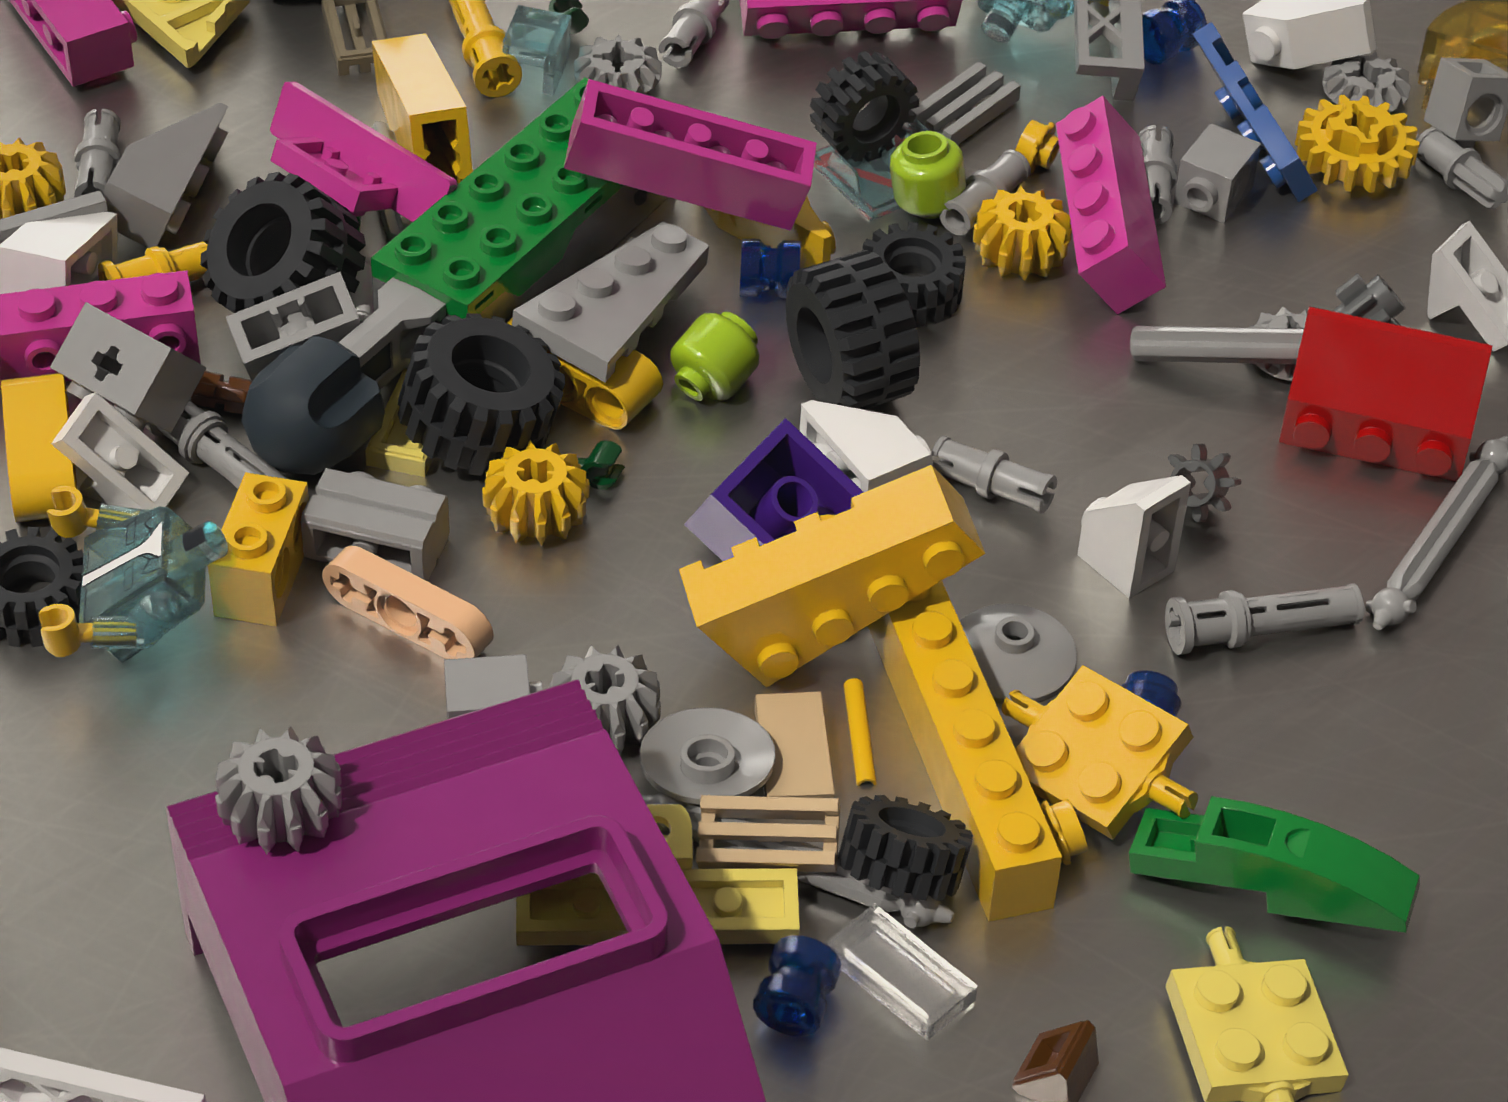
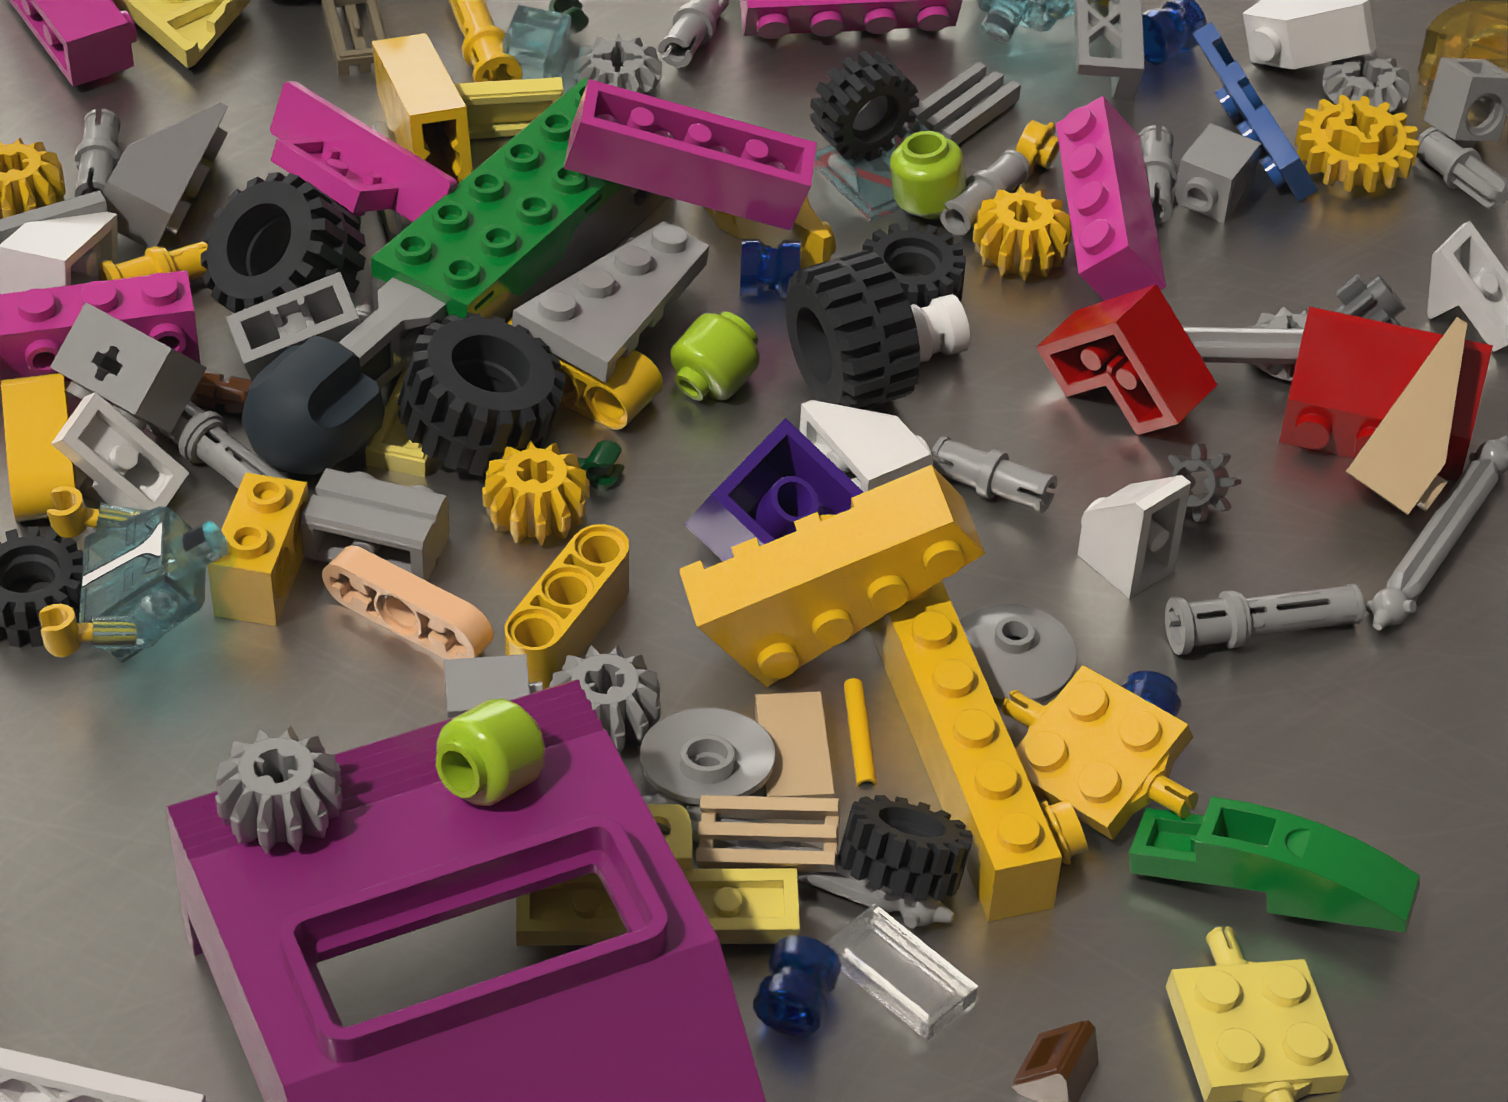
(490, 752): none -> lime head
(507, 105): none -> light yellow tile
(570, 601): none -> yellow beam
(942, 327): none -> white wheel
(1136, 352): none -> red brick
(1413, 438): none -> tan slope

